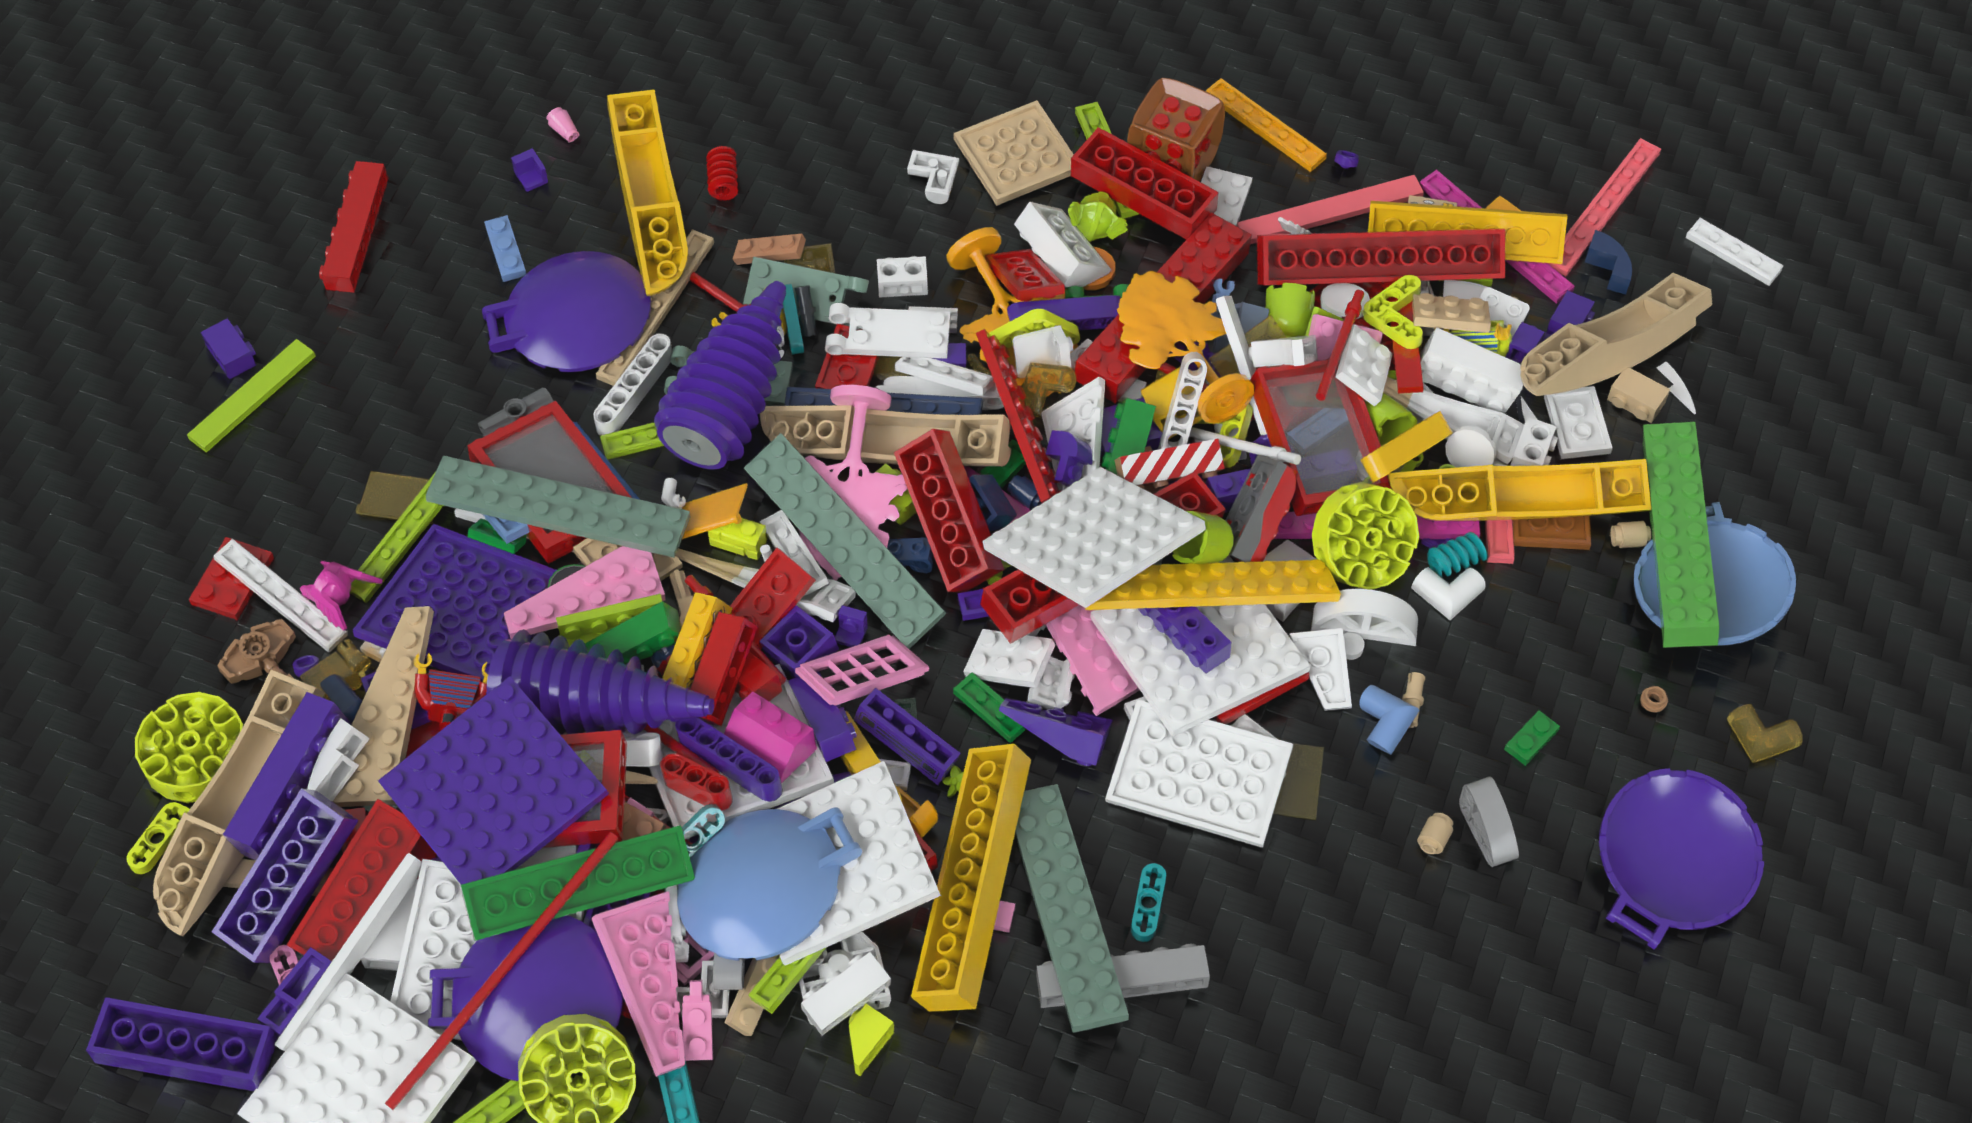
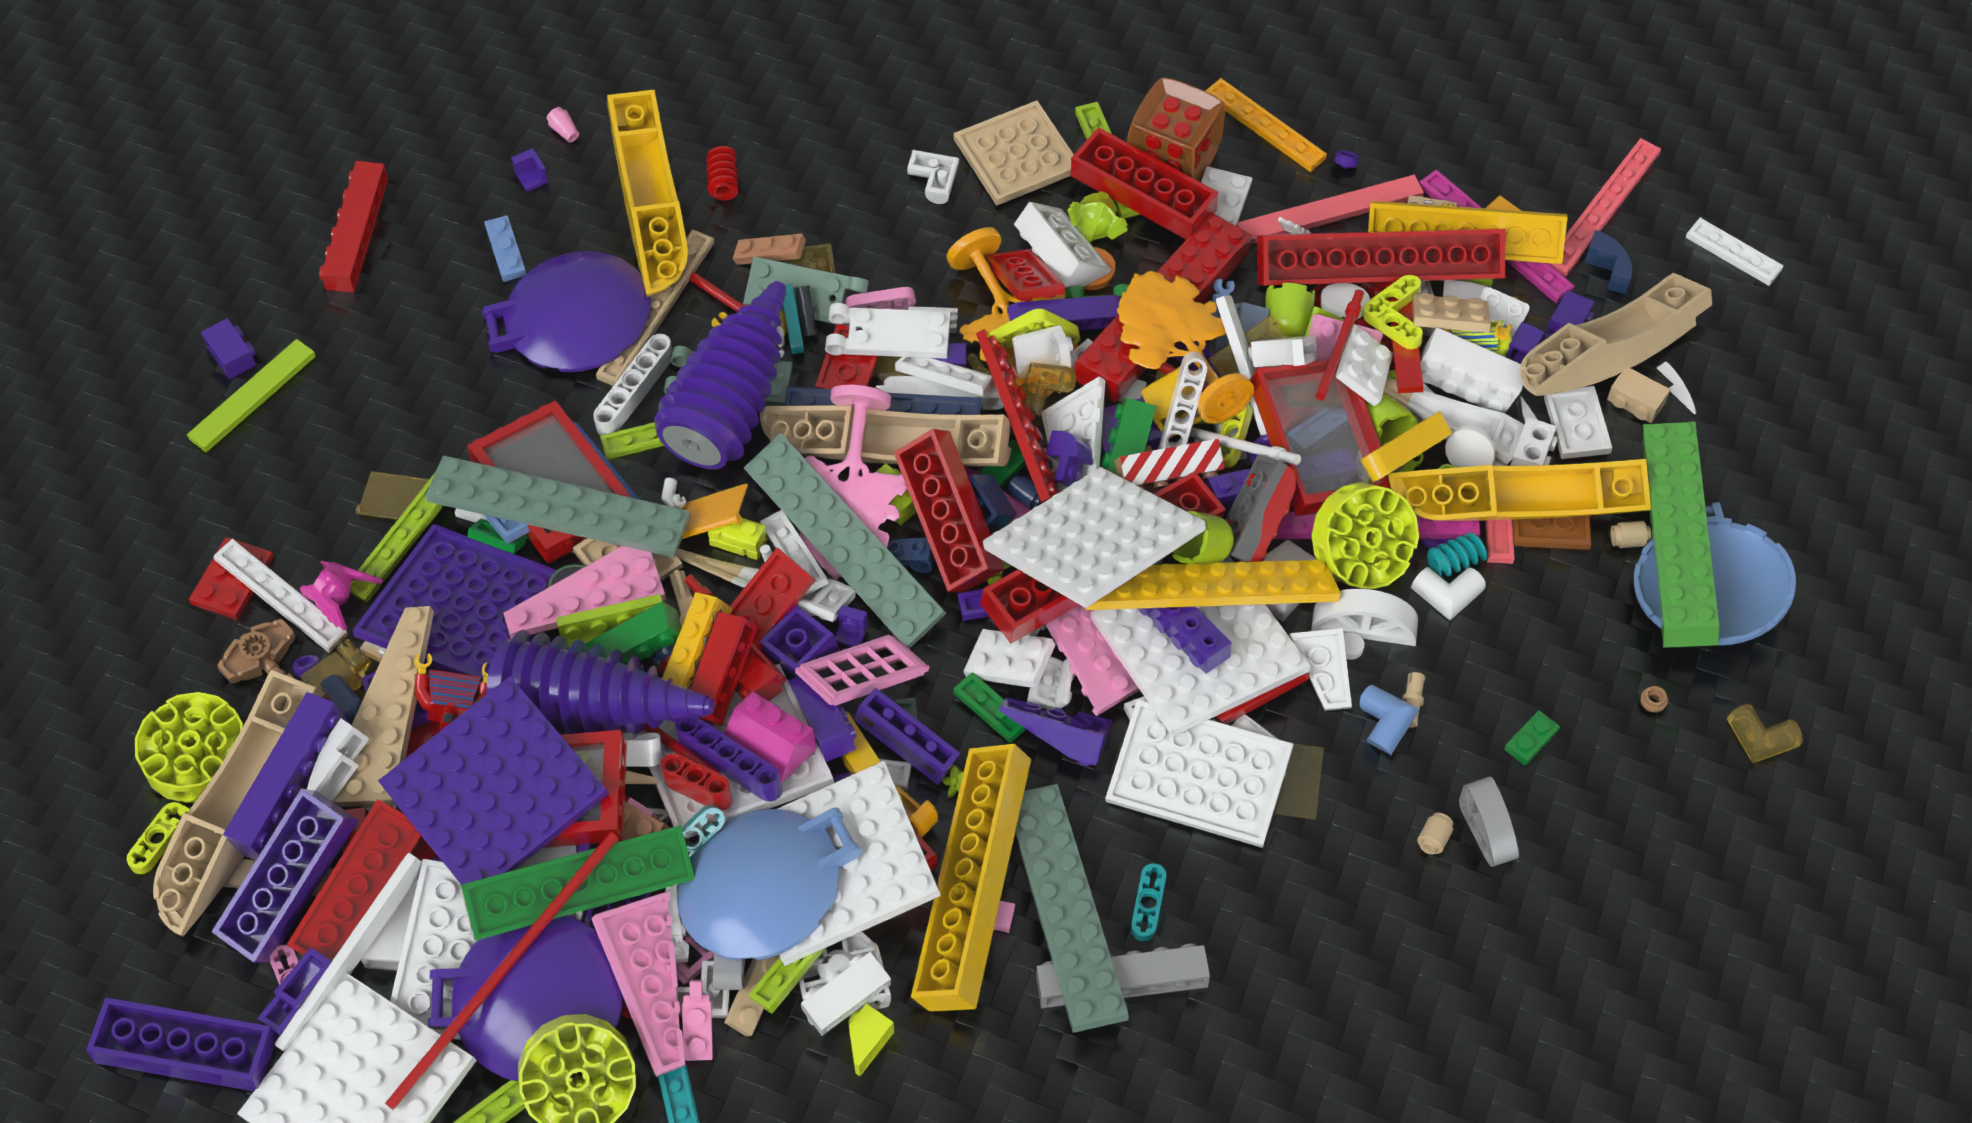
(515, 406): dark grey piece -> none
(894, 298): none -> bright pink beam
(902, 276): white brick -> none
(1679, 852): dark purple dish -> none

